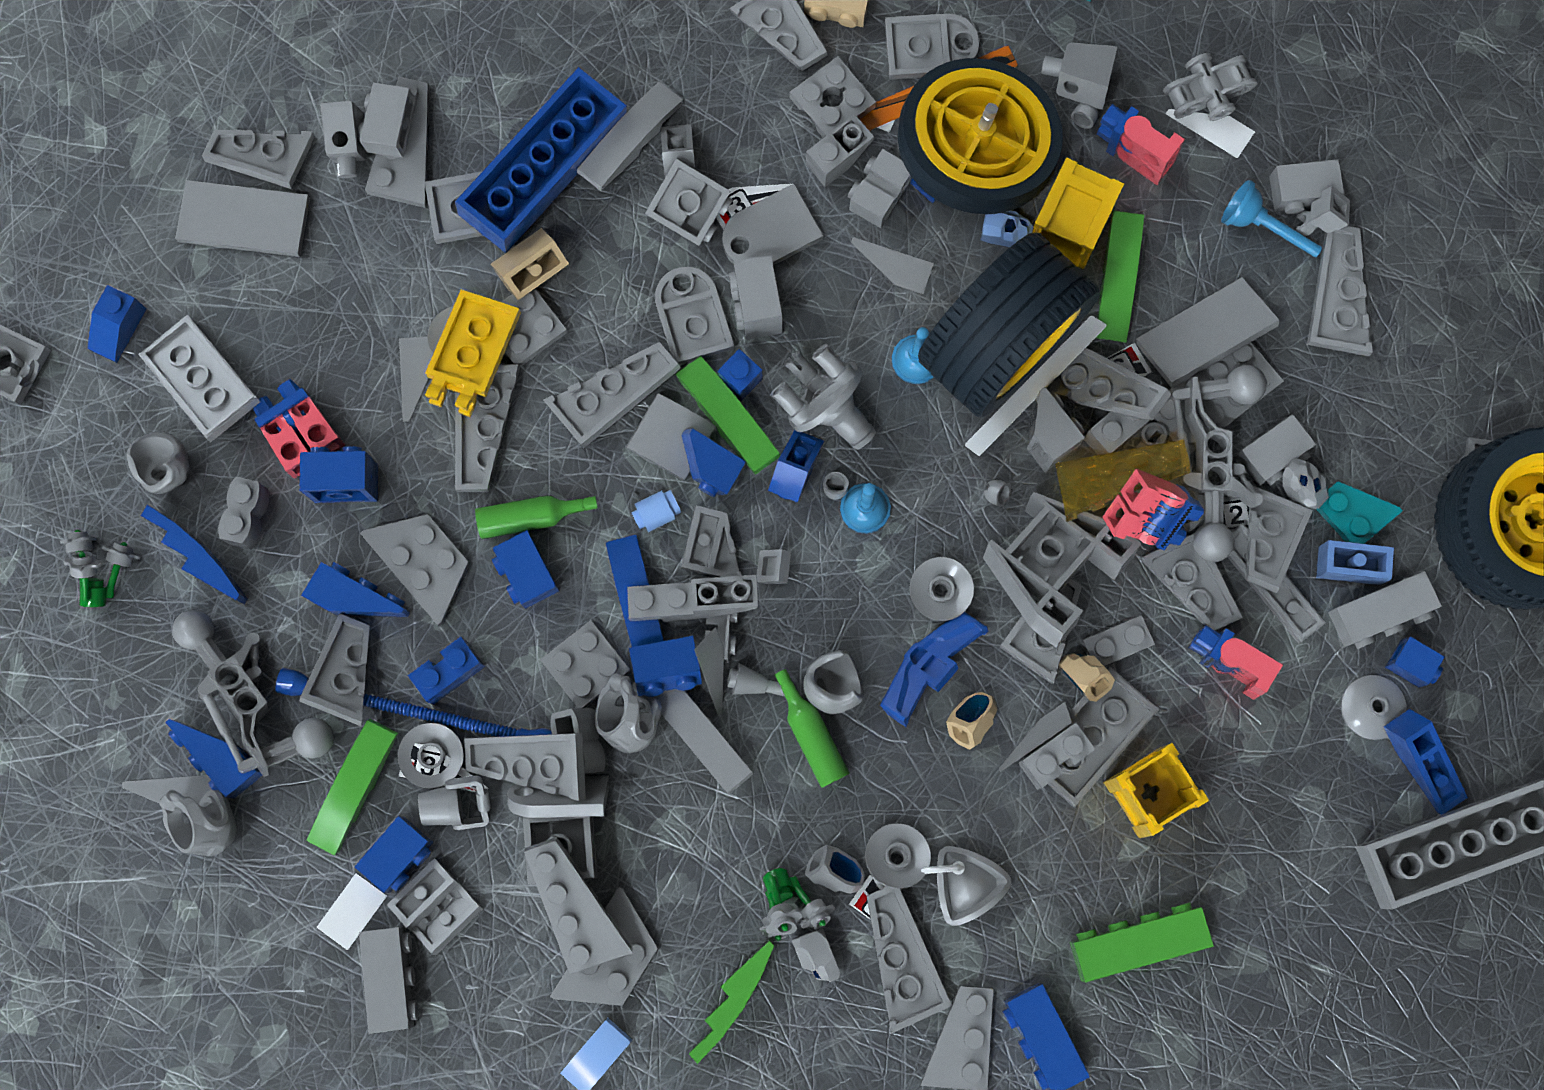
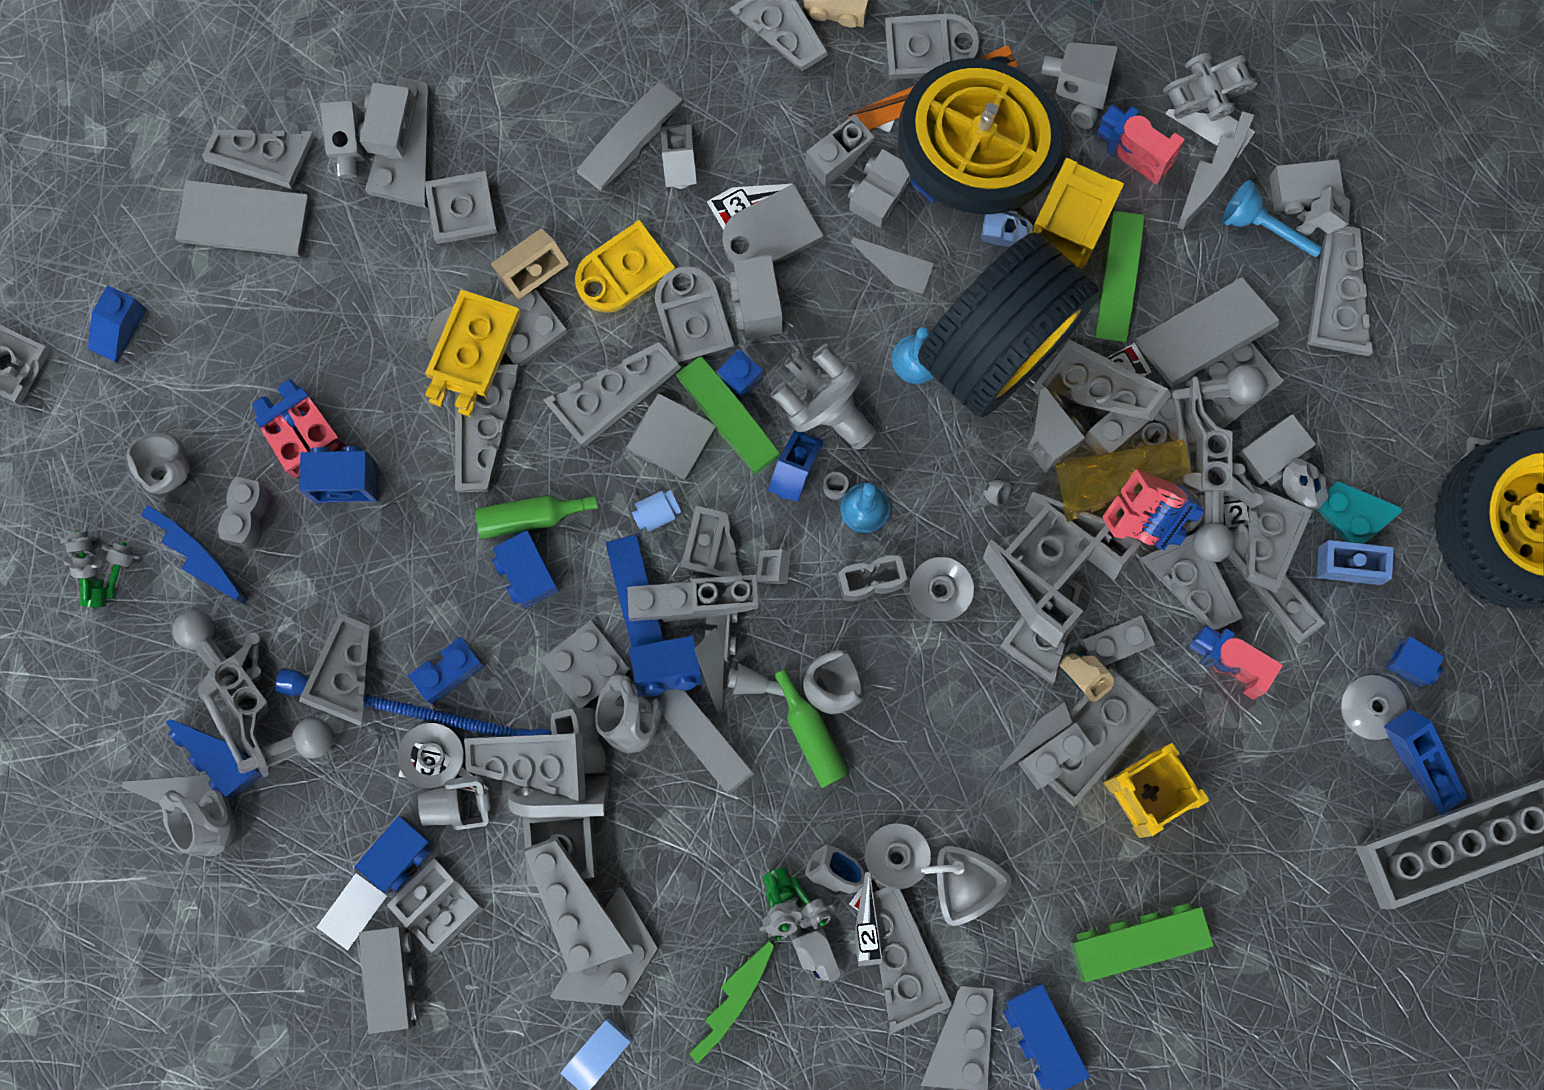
(199, 378): light grey tile -> none
(340, 594): blue slope -> none
(352, 786): bright green slope -> none
(414, 360): light grey sticker -> none
(421, 561): light grey wing -> none
(540, 160): blue brick -> none
(624, 267): none -> yellow tile
(689, 203): light grey plate -> none
(710, 463): blue slope -> none
(830, 81): light grey brick -> none
(866, 928): none -> sticker
(881, 577): none -> light grey brick
(930, 665): blue plate -> none
(972, 719): tan rock -> none
(1030, 389): white sticker -> none
(1211, 175): none -> light grey slope
(1385, 610): light grey brick -> none

